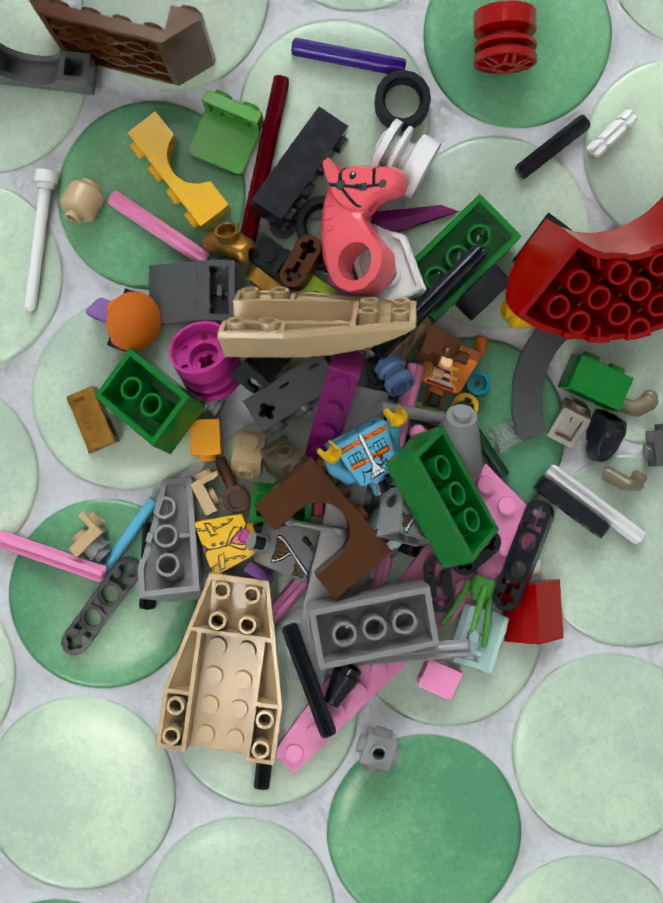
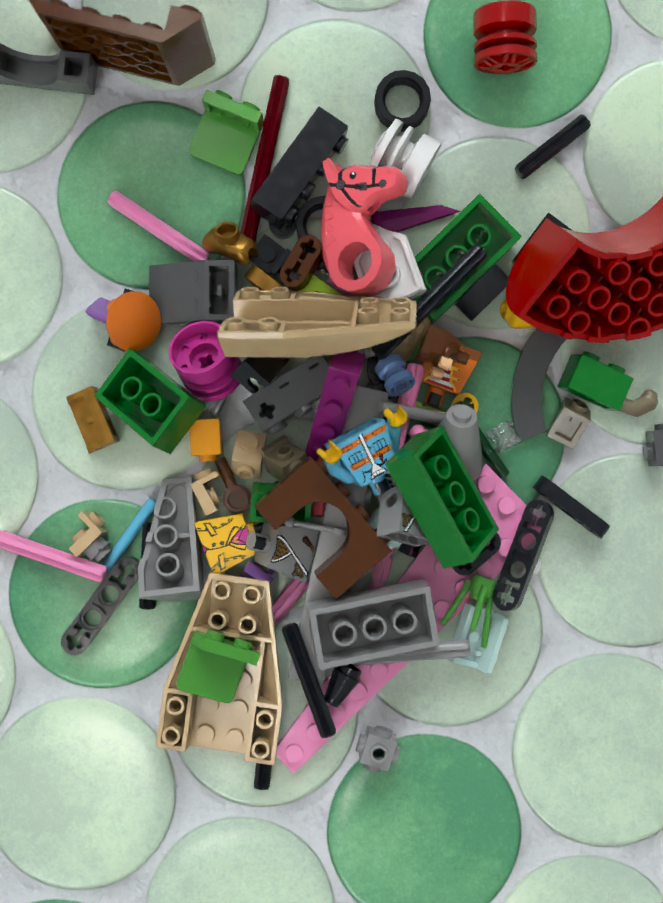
(46, 182): white piece -> none
(82, 201): tan head -> none
(156, 143): yellow arch -> none
(215, 665): none -> bright green bracket
(346, 56): dark purple axle -> none
(439, 678): bright pink panel -> none
(445, 583): black beam -> none
(481, 343): orange piece -> none
(484, 380): teal plate -> none
(539, 615): red slope -> none
(595, 504): white axle -> none
(604, 435): black rock -> none
(612, 133): white axle -> none
(623, 482): dark tan arm -> none

